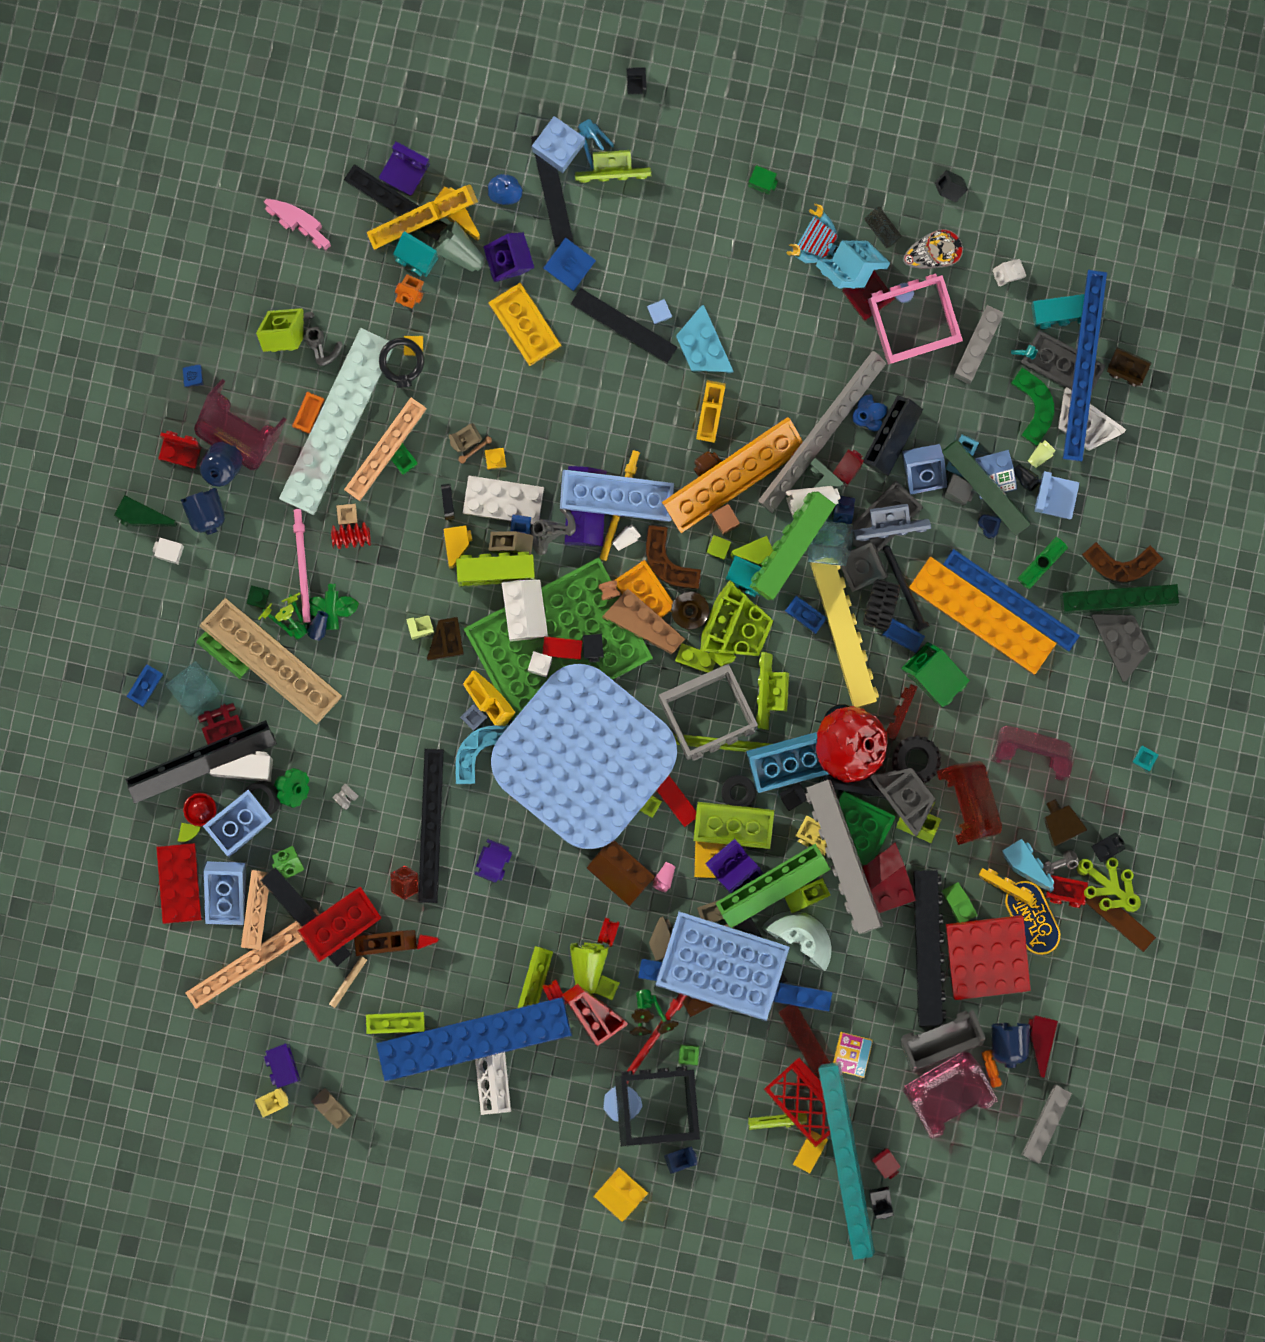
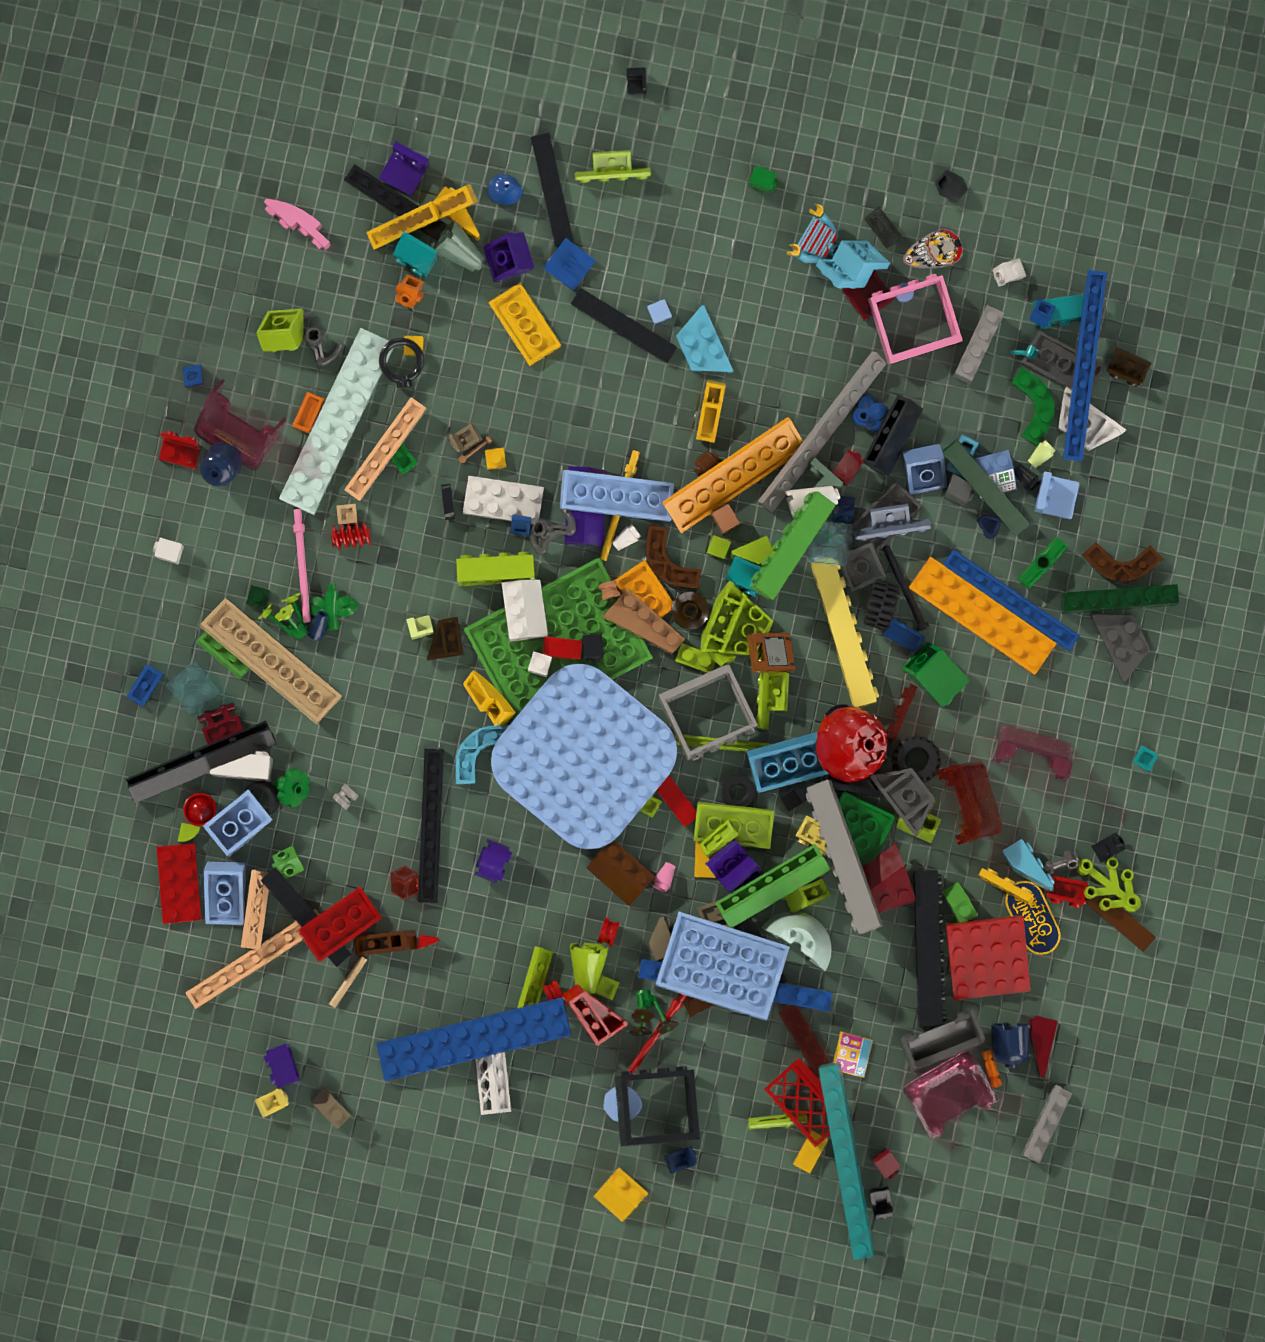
(138, 514): dark green slope -> none
(204, 511): dark blue cylinder -> none
(395, 1023): lime plate -> none
(457, 543): yellow slope -> none
(473, 717): sand blue plate -> none
(510, 542): dark tan slope -> none
(558, 144): light blue brick -> none
(590, 131): dark azure plant -> none
(688, 1054): bright green tile -> none
(719, 839): none -> lime plate
(776, 652): none -> dark orange container
(805, 614): blue plate -> none
(1042, 313): none -> blue slope
(1062, 823): dark brown torso -> none

